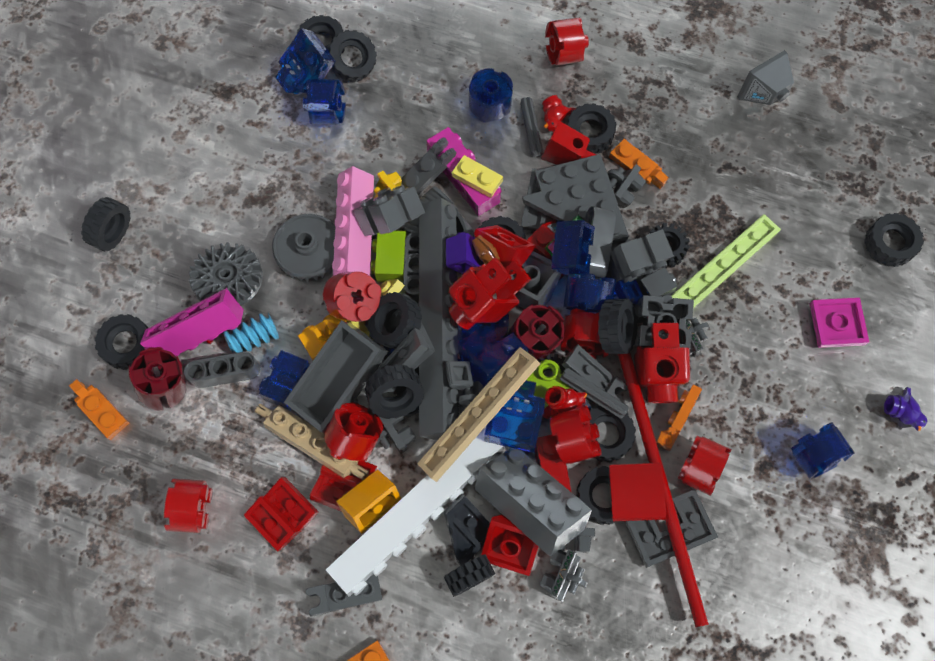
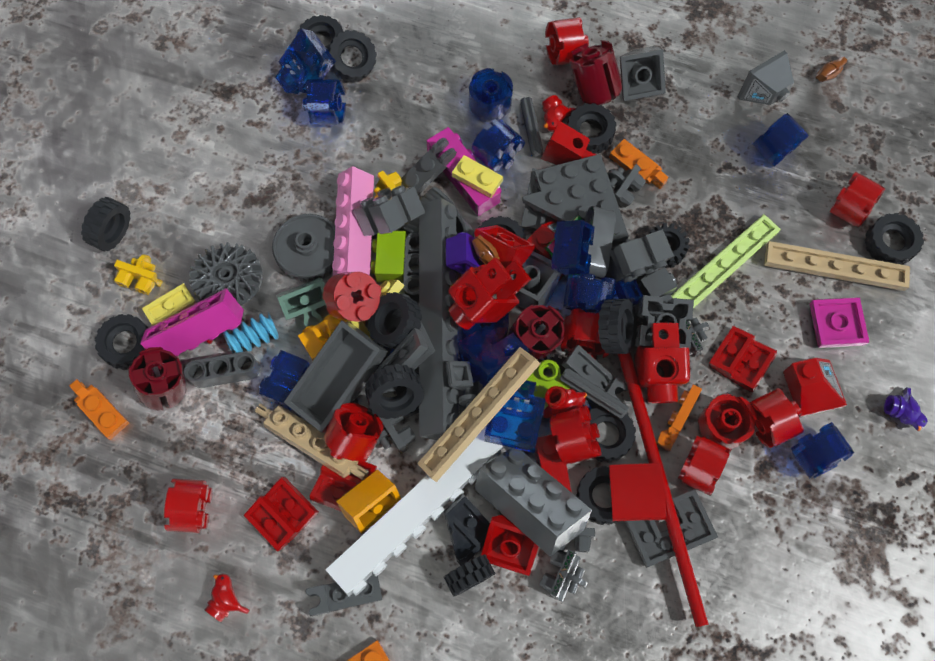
(137, 270): none -> yellow hips
(169, 304): none -> light yellow plate
(223, 599): none -> red animal
(302, 300): none -> sand green brick
(497, 145): none -> clear blue brick
(596, 73): none -> dark red cylinder
(642, 73): none -> dark grey slope
(735, 410): none -> red brick
(742, 359): none -> red slope
(776, 418): none -> red brick
(780, 139): none -> clear blue brick
(814, 386): none -> red slope
(831, 69): none -> dark orange piece
(837, 266): none -> tan plate
(857, 199): none -> red brick

